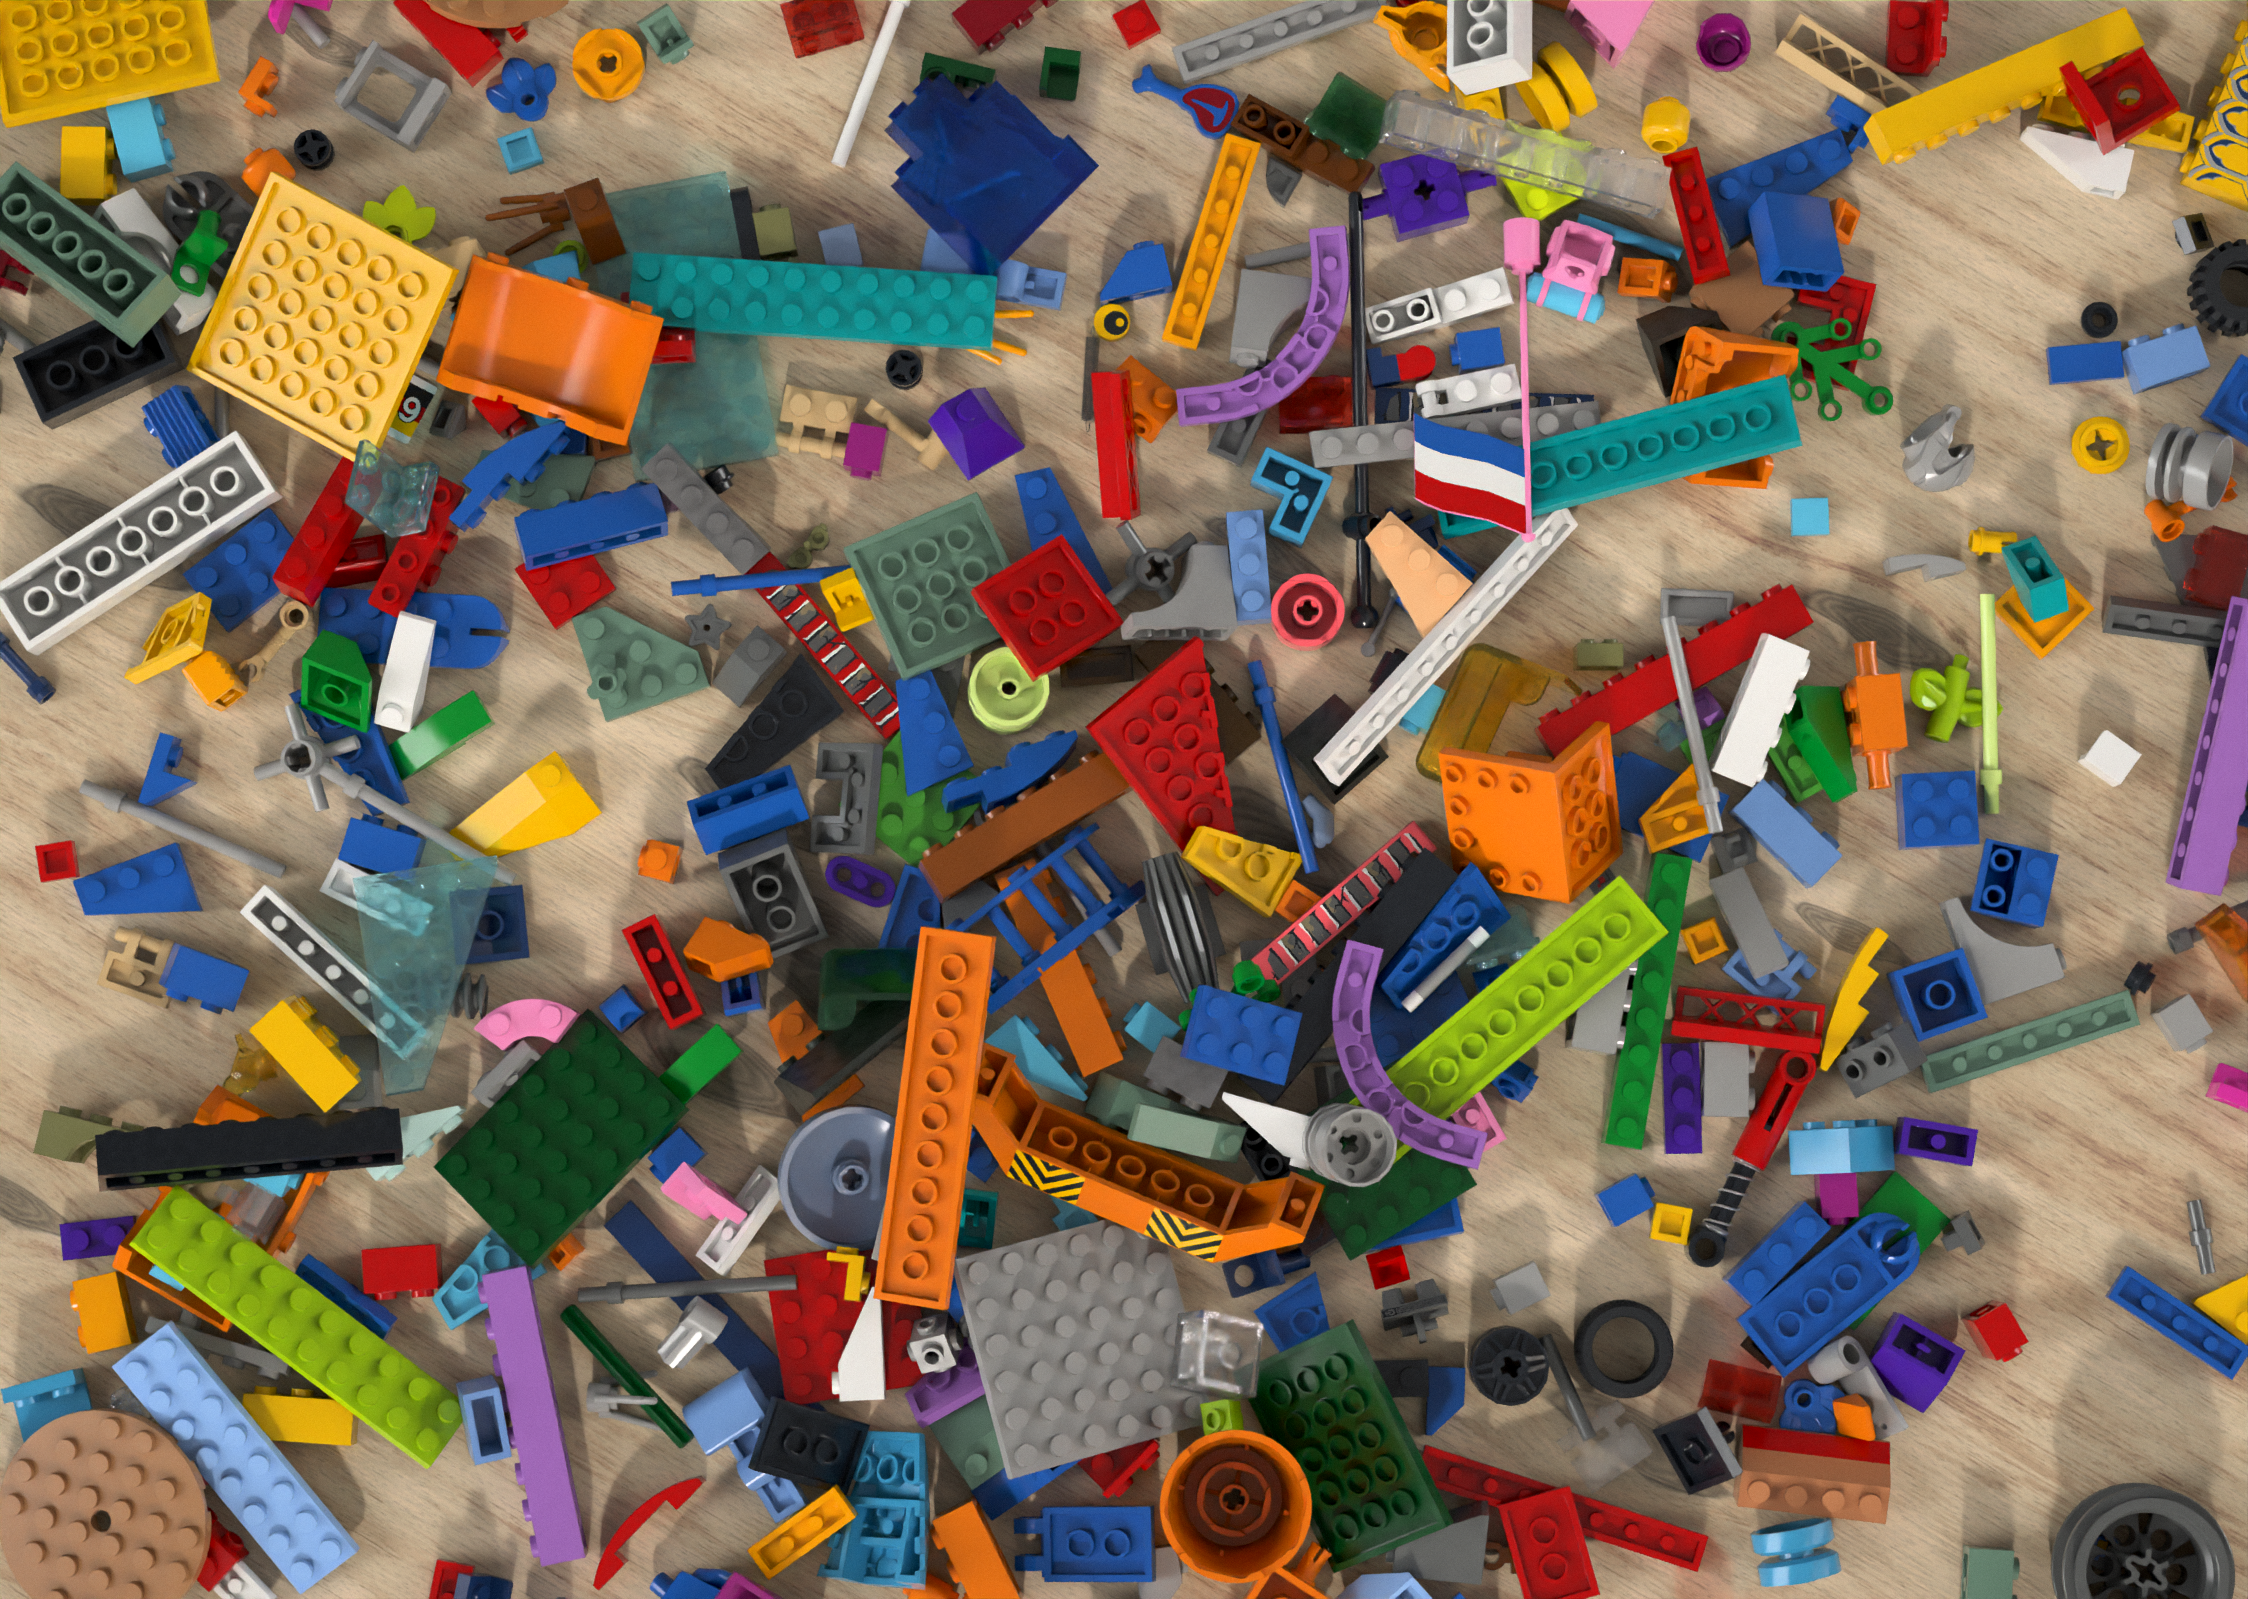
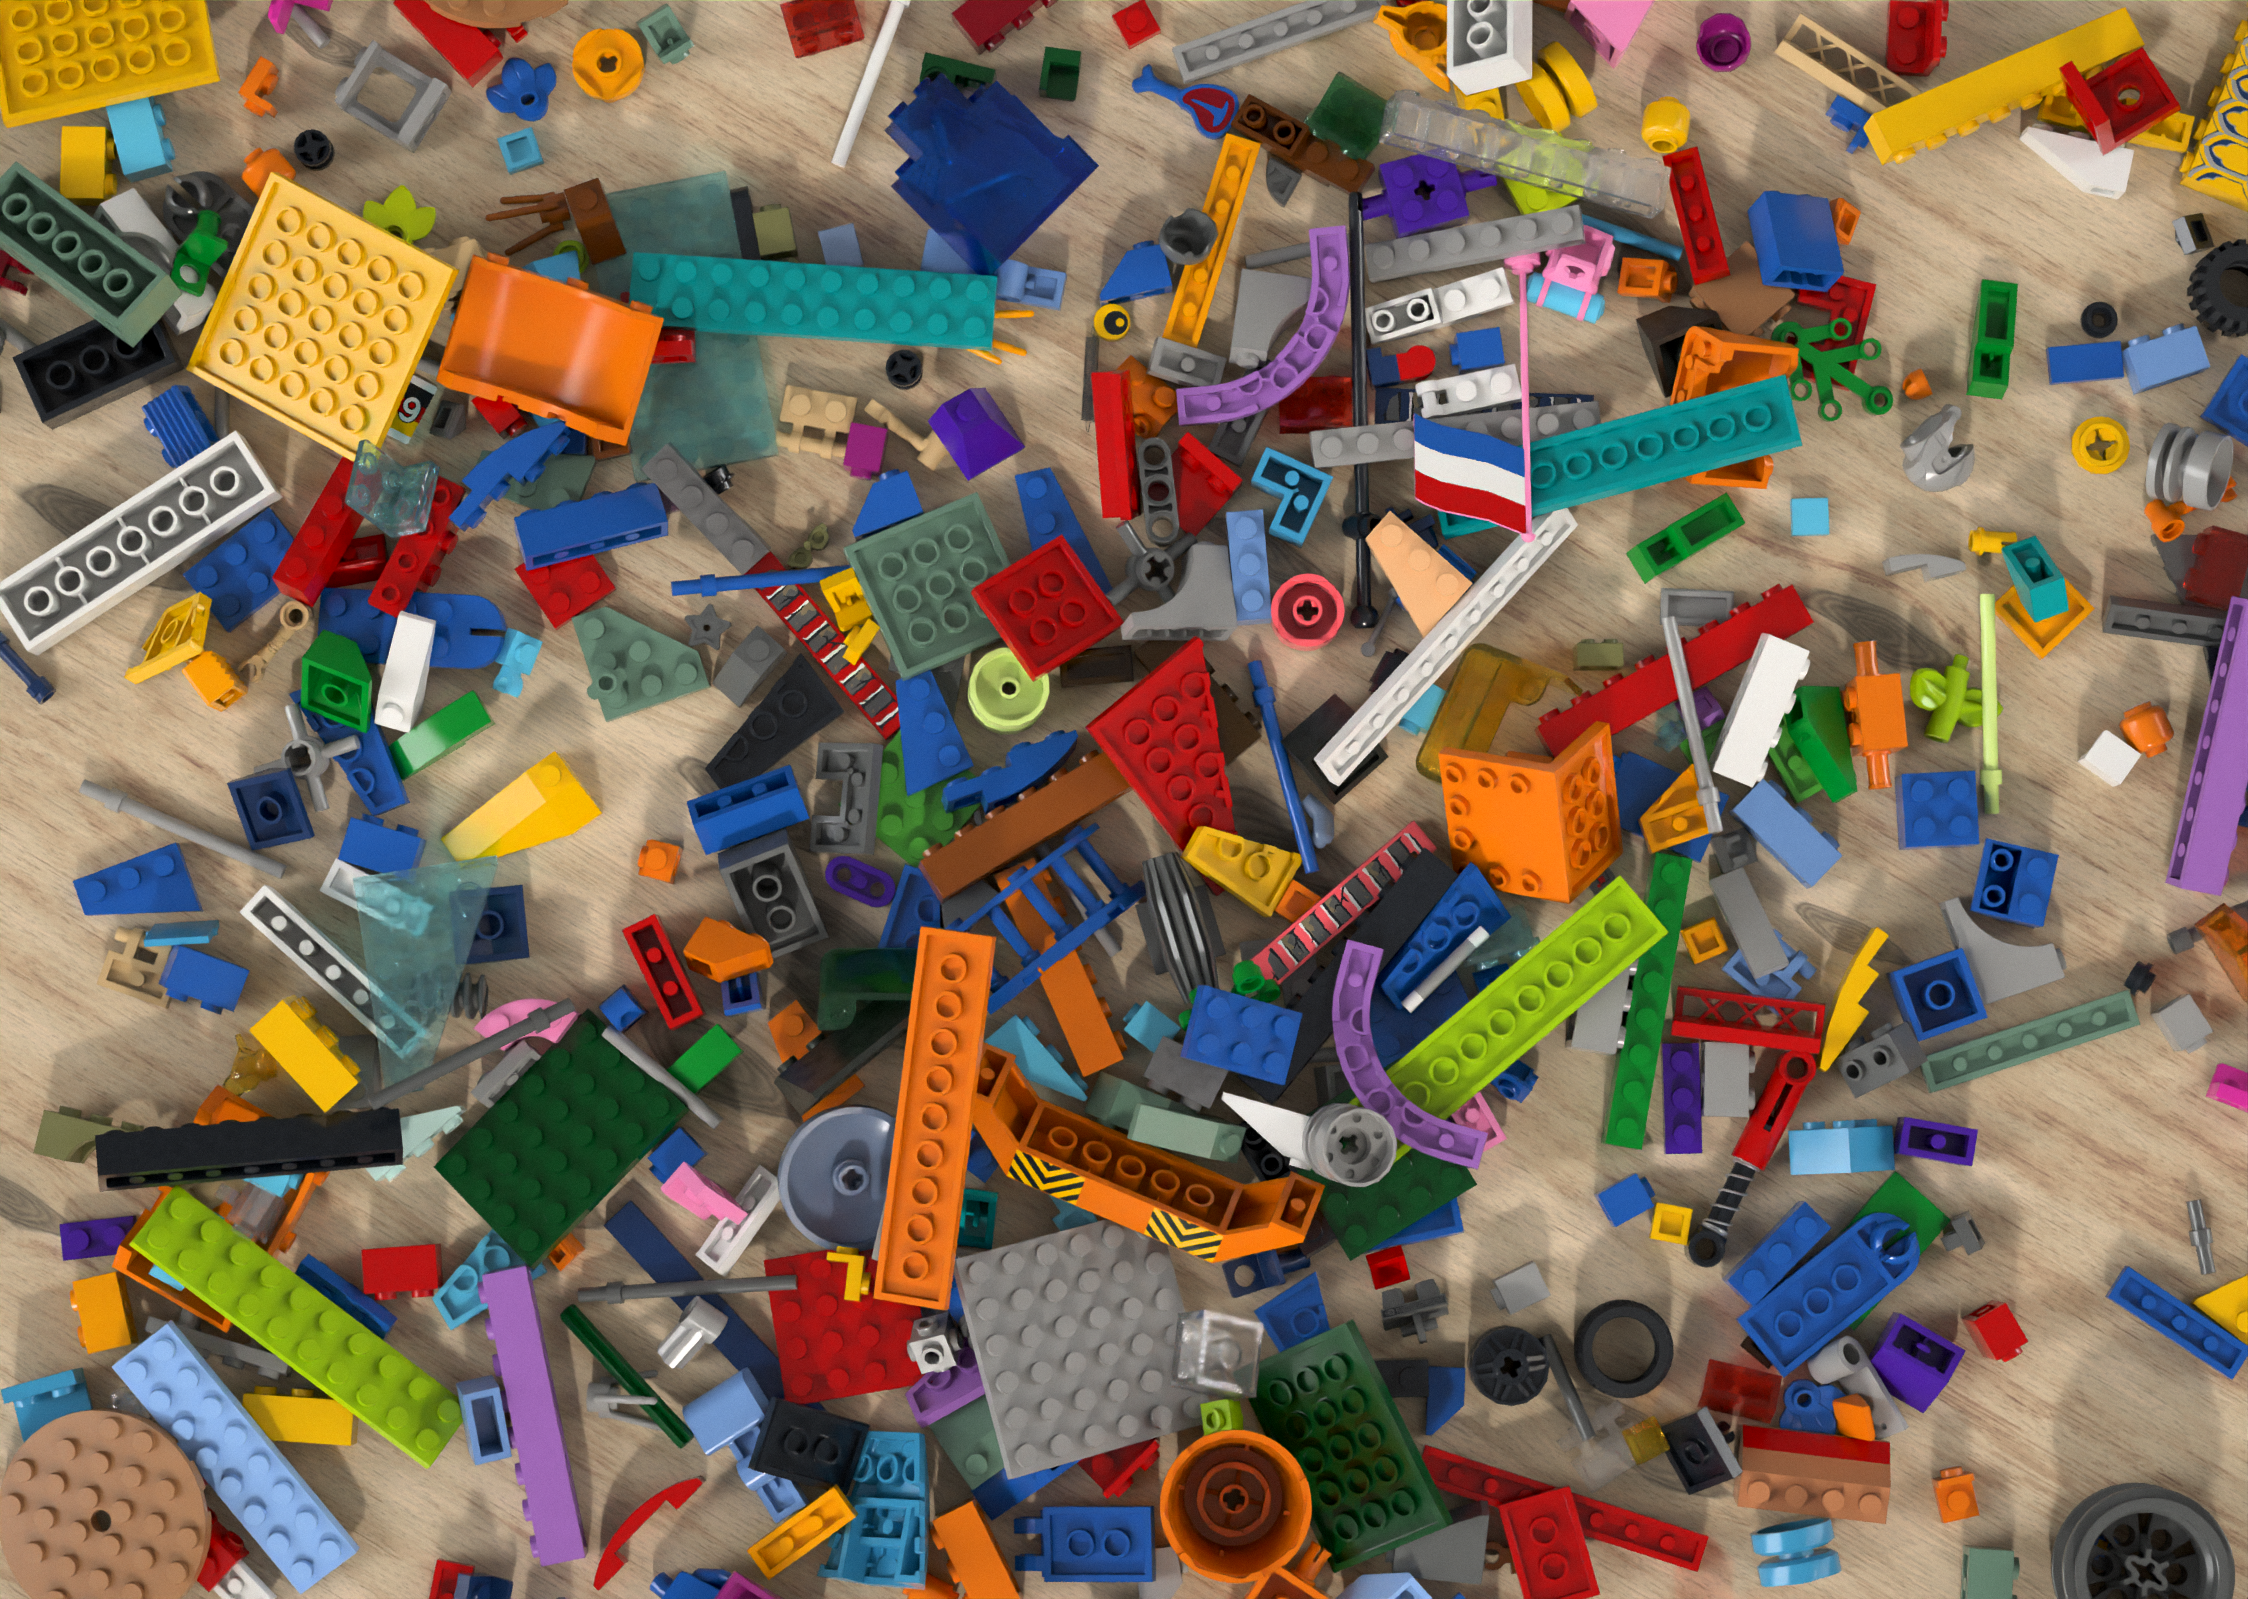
(57, 861): red tile -> none
(159, 781): blue slope -> none
(181, 933): none -> dark azure piece
(270, 808): none -> dark blue slope
(355, 787): light grey bar -> none
(516, 658): none -> medium azure plate
(537, 1021): none -> dark grey bar
(656, 1071): none -> light grey bar
(859, 640): none -> yellow plate
(863, 1360): white slope -> none
(887, 505): none -> blue slope
(1158, 474): none -> dark grey beam
(1185, 364): none -> light grey plate
(1188, 237): none -> dark grey hair
(1200, 483): none -> red bracket
(1475, 243): none -> light grey plate
(1645, 1440): none -> clear yellow plate
(1685, 538): none -> green slope
(1789, 171): blue wing -> none
(1836, 1197): magenta brick -> none
(1916, 385): none -> orange hinge
(1955, 1494): none -> orange bracket
(1992, 339): none -> green slope
(2147, 729): none -> orange head

